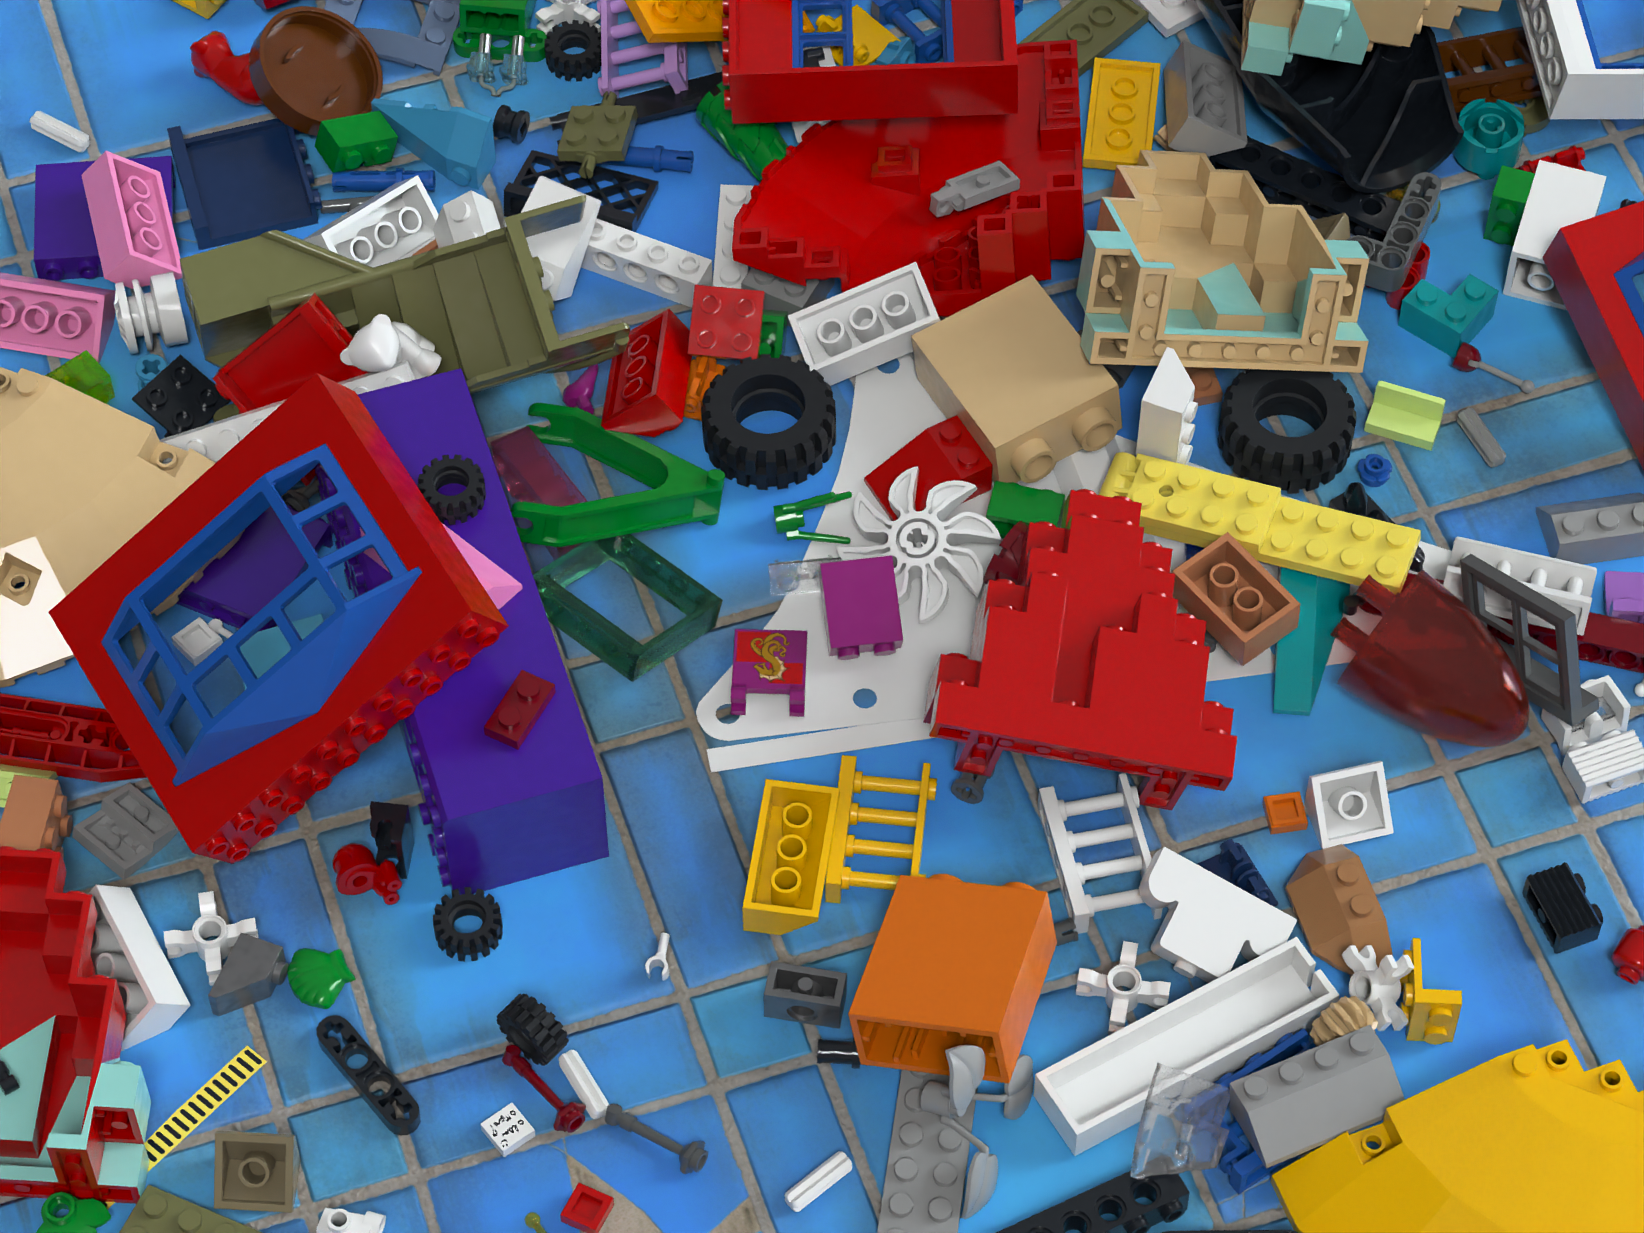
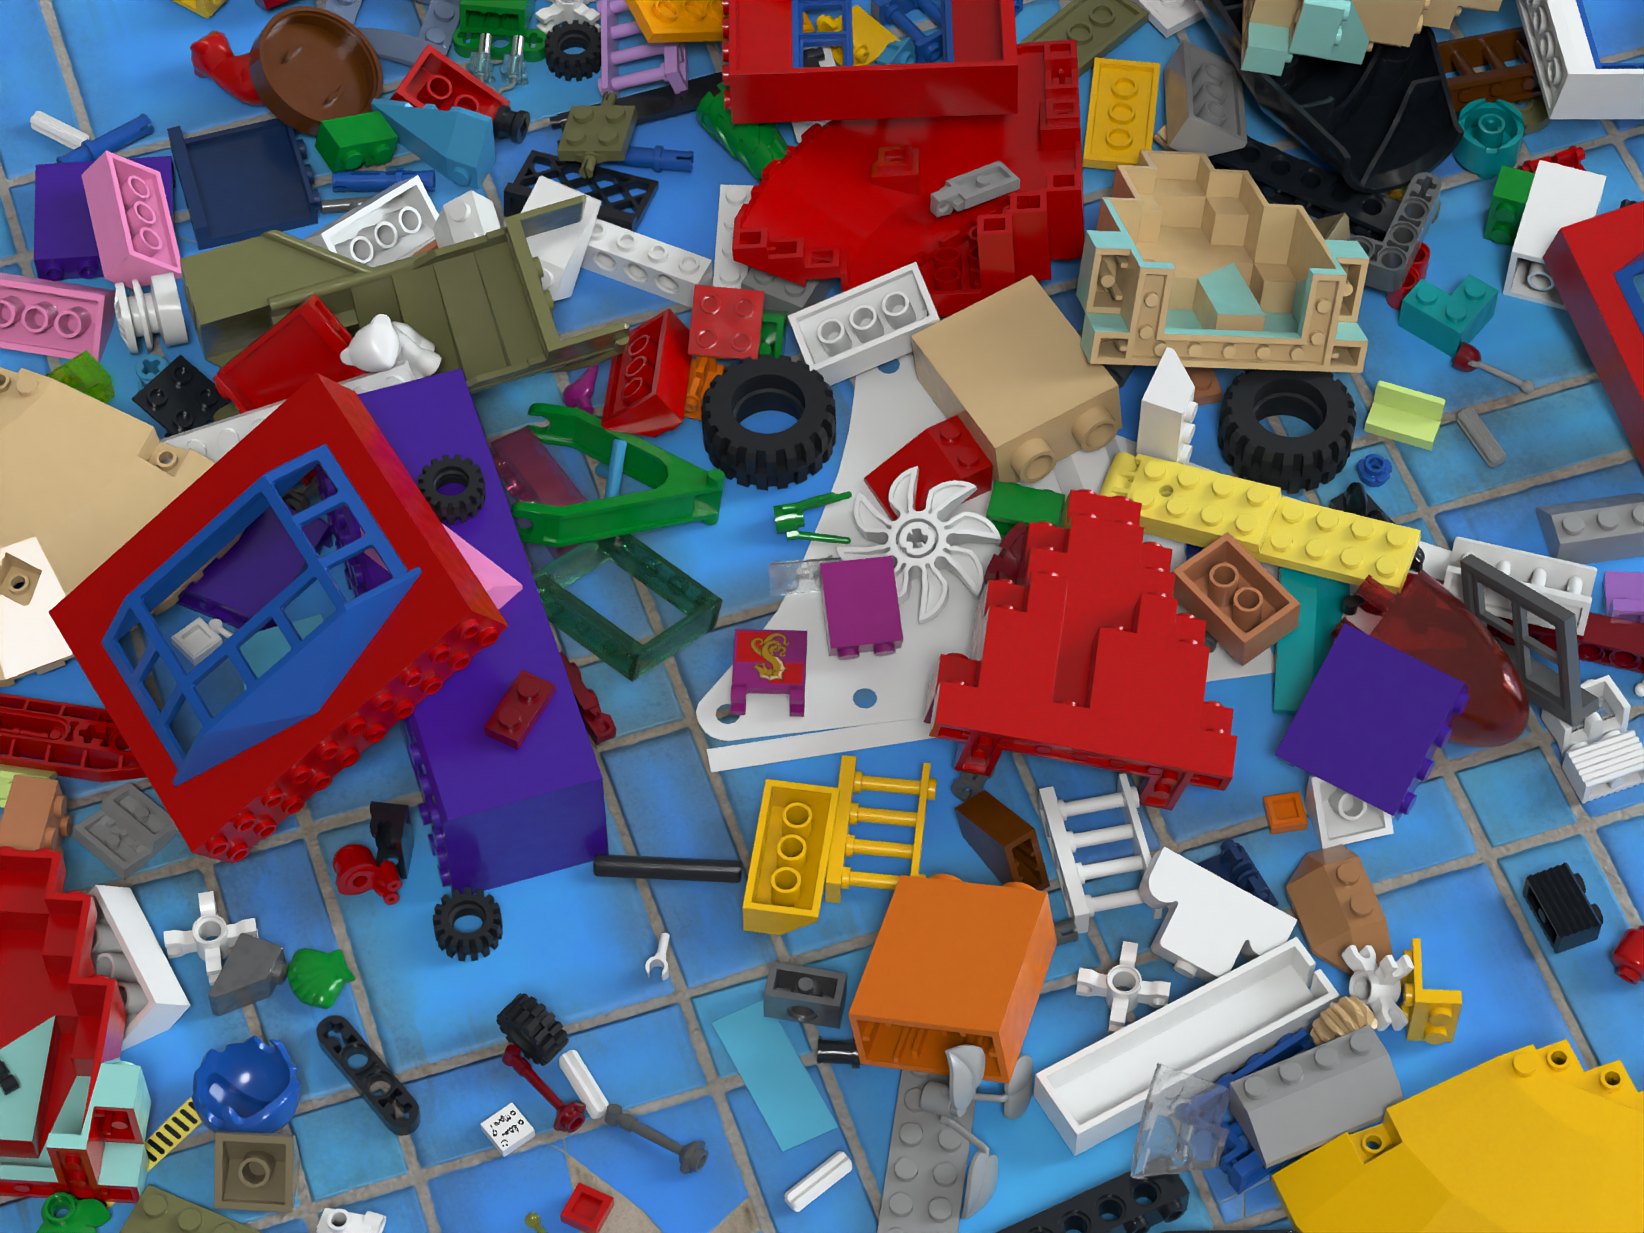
(110, 141): none -> blue pin
(246, 1087): none -> blue piece
(446, 84): none -> red slope
(598, 724): none -> dark red hinge
(614, 470): none -> dark azure piece
(667, 868): none -> black axle
(774, 1076): none -> medium azure sticker
(1002, 841): none -> reddish brown slope
(1373, 721): none -> dark purple panel

